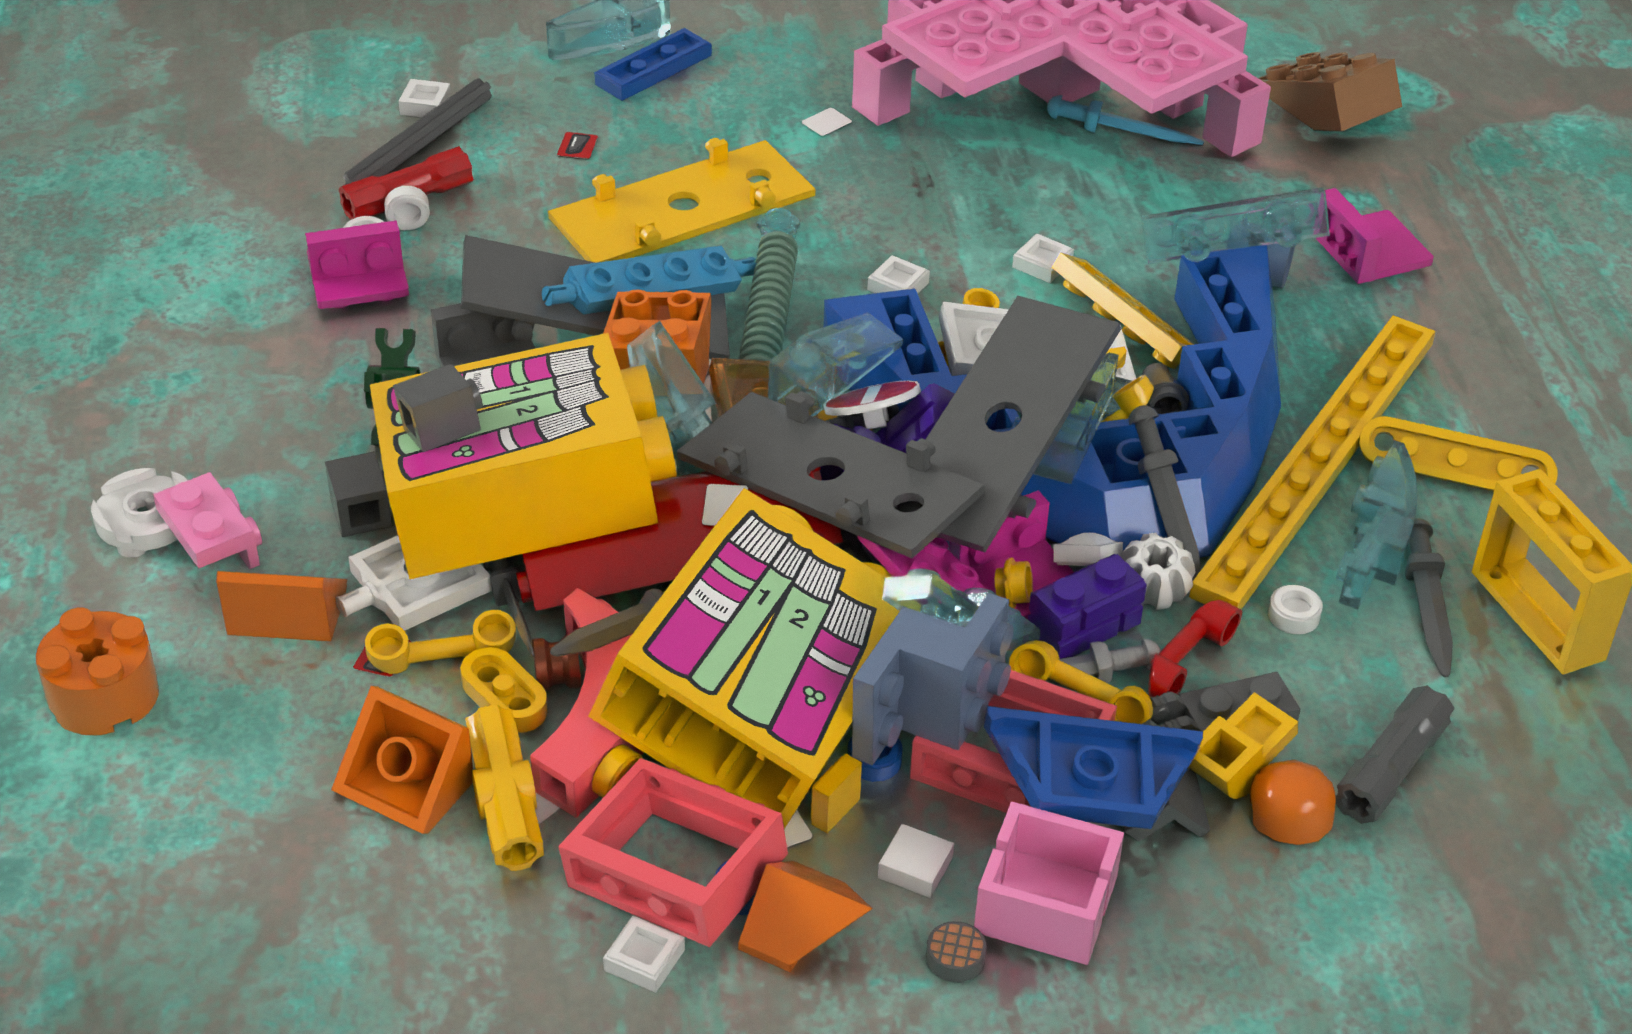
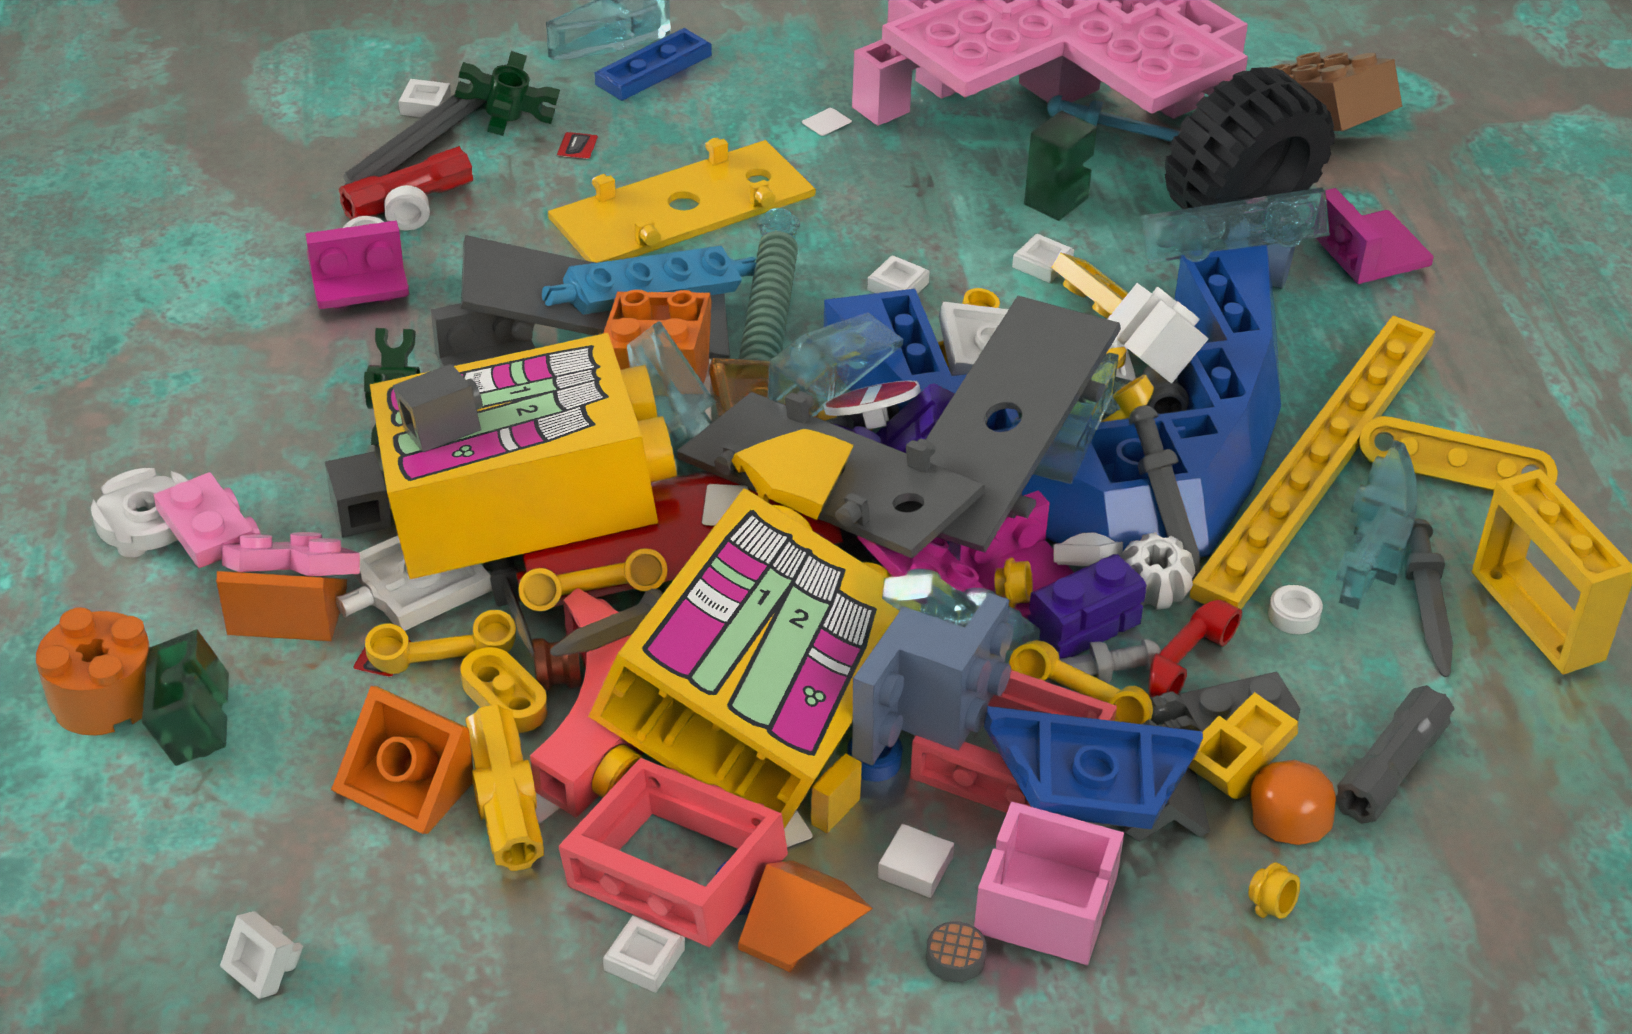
(185, 698): none -> clear green brick
(259, 954): none -> white tile
(304, 554): none -> bright pink plate
(507, 93): none -> dark green pin
(642, 570): none -> yellow bar
(795, 469): none -> yellow slope
(1055, 165): none -> clear green brick
(1158, 330): none -> white brick
(1249, 141): none -> black tyre
(1274, 891): none -> yellow plate

